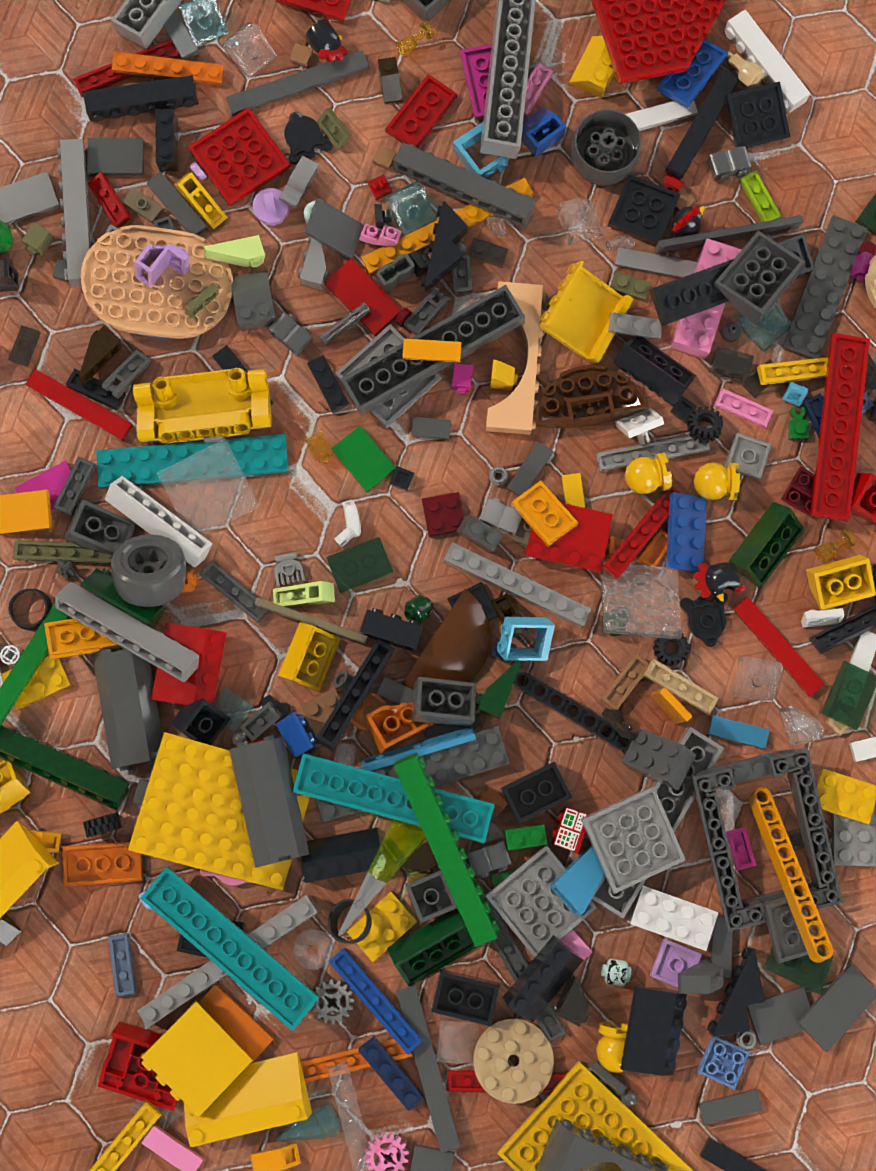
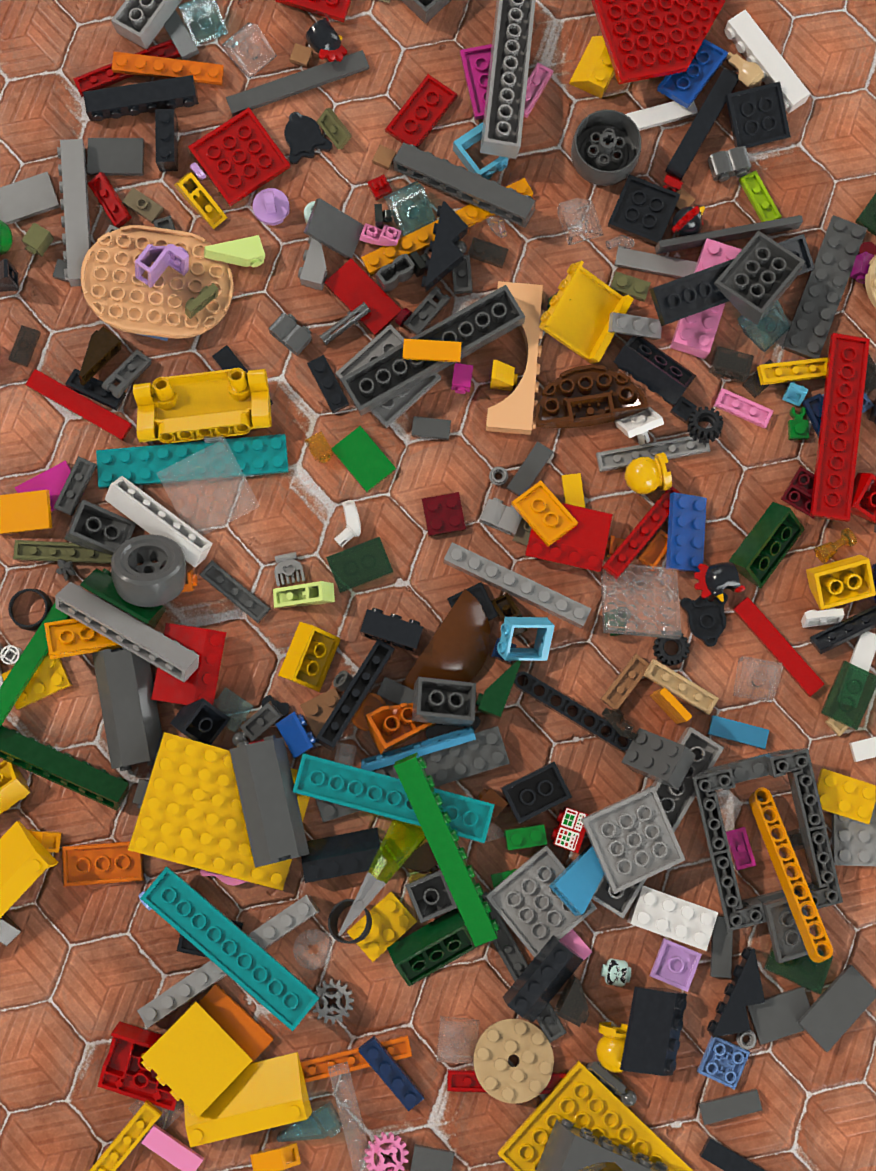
(102, 825): black tyre -> none
(122, 965): sand blue tile -> none
(176, 204): dark grey tile -> none
(253, 301): dark grey slope -> none
(299, 181): light grey piece -> none
(300, 617): dark tan tile -> none
(376, 1001): blue tile -> none
(389, 80): dark brown slope -> none
(402, 478): black plate -> none
(409, 43): clear yellow piece -> none
(418, 608): dark green head -> none
(429, 1071): dark grey tile -> none
(465, 997): black brick -> none
(479, 533): dark grey brick -> none
(489, 858): dark grey brick -> none
(542, 131): blue slope -> none
(700, 979): dark grey slope -> none
(715, 481): yellow tile -> none
(731, 332): dark grey tile -> none
(749, 454): light grey tile -> none
(800, 726): clear slope -> none

